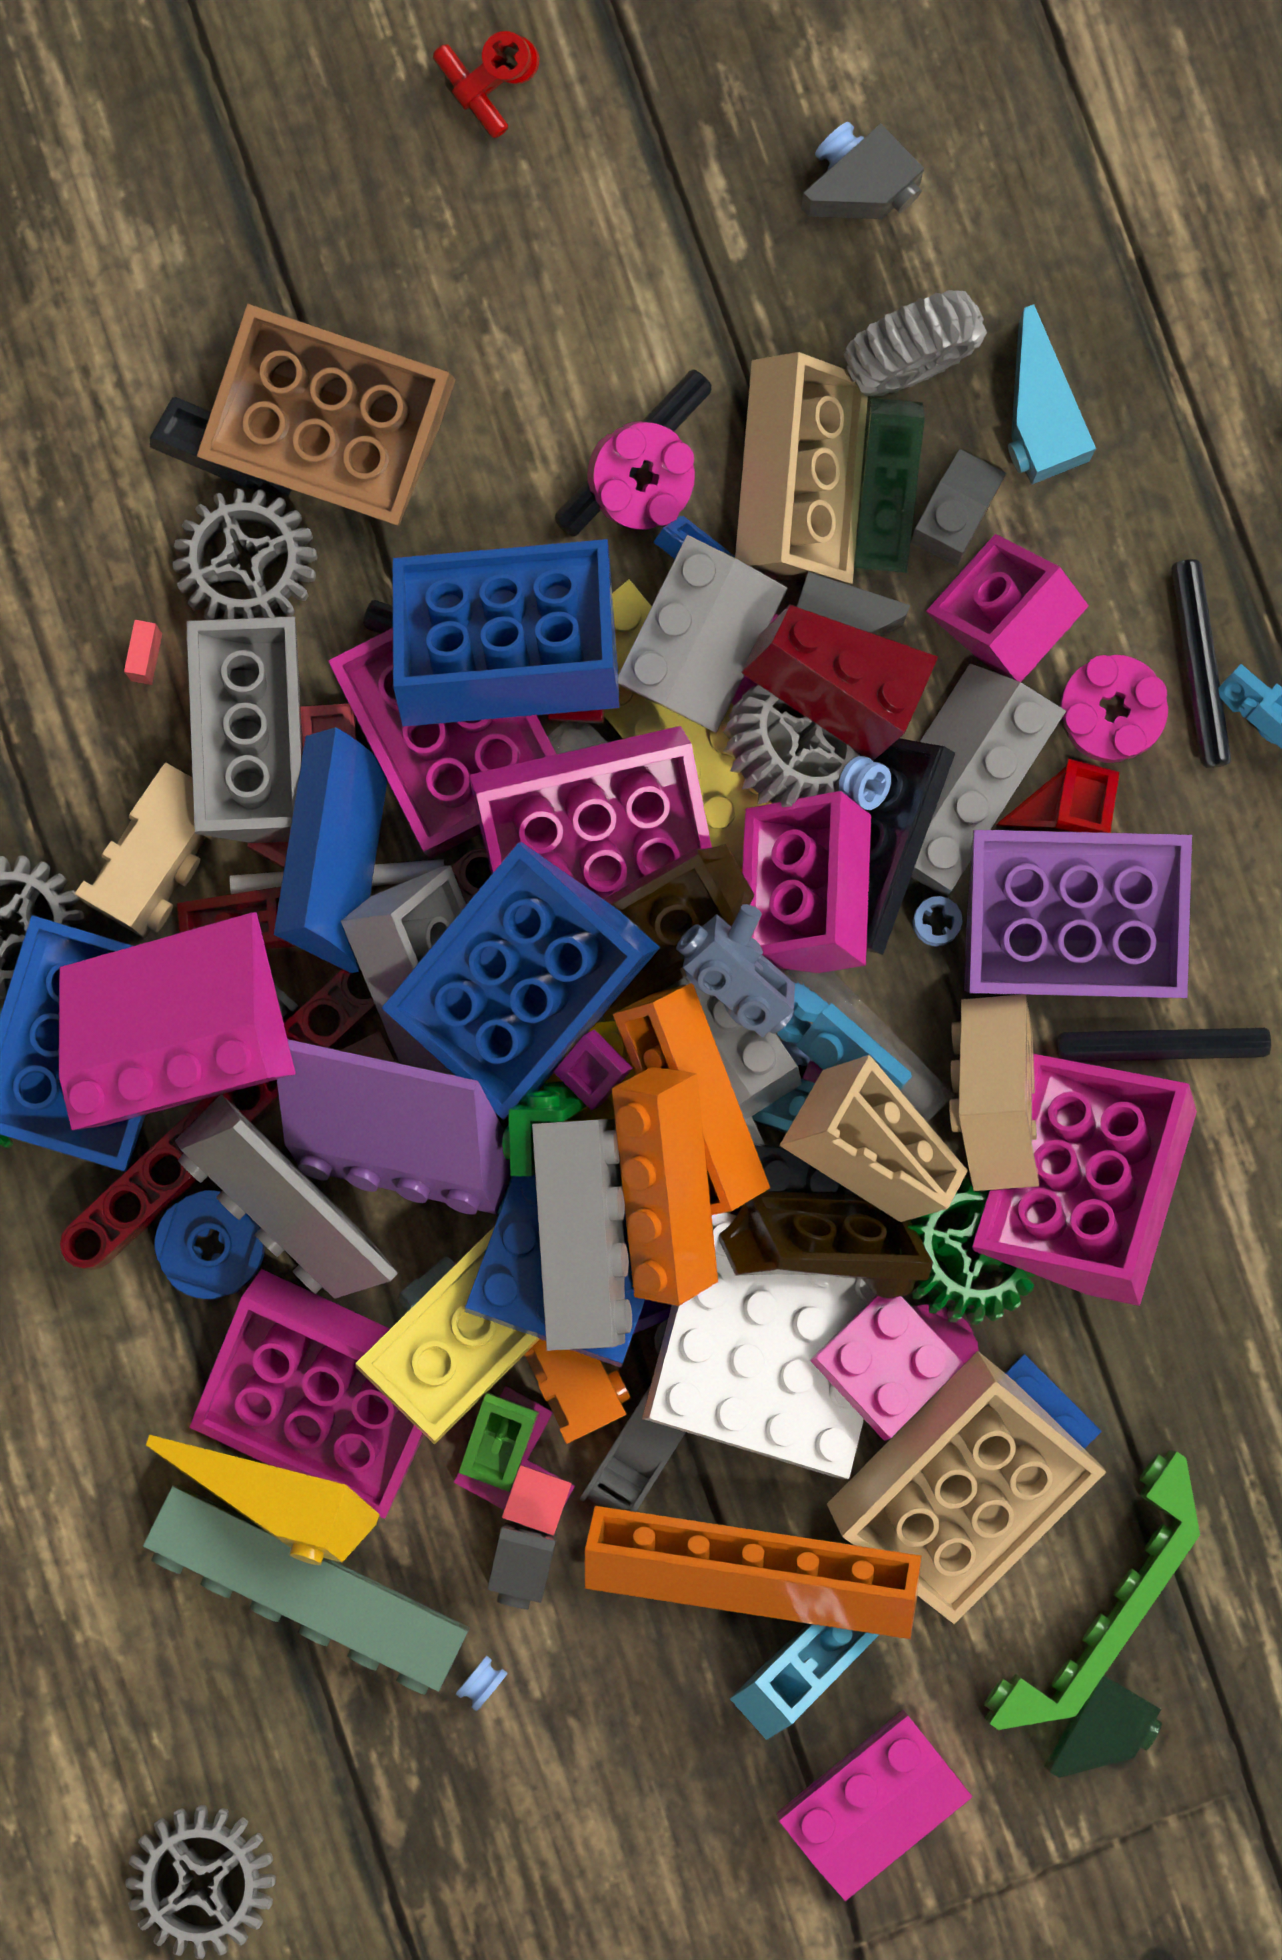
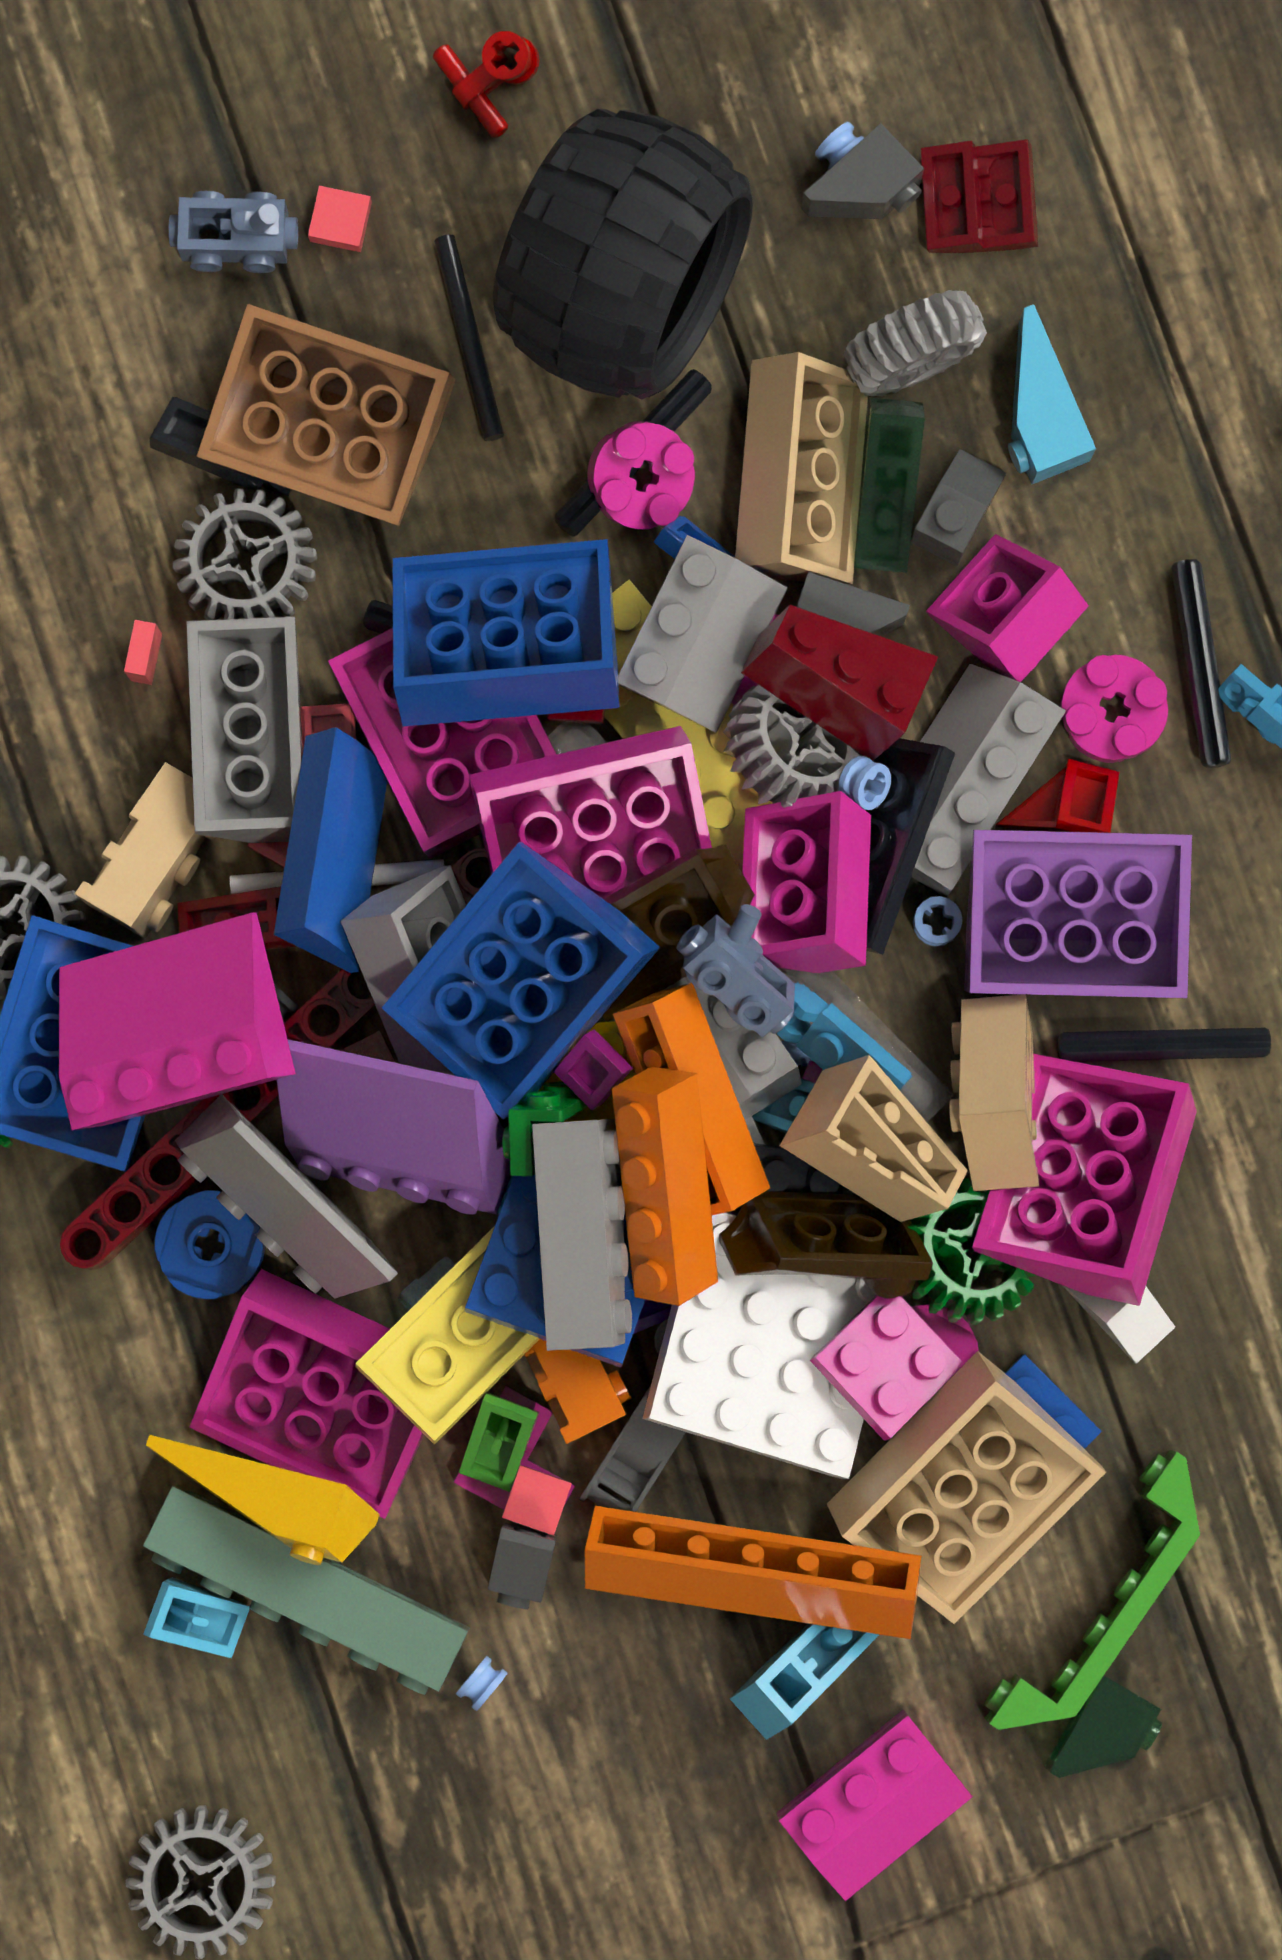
(196, 1618): none -> medium azure slope
(249, 230): none -> sand blue brick
(339, 218): none -> coral tile
(469, 338): none -> black bar
(622, 252): none -> black tyre
(979, 197): none -> dark red slope
(1130, 1326): none -> white slope

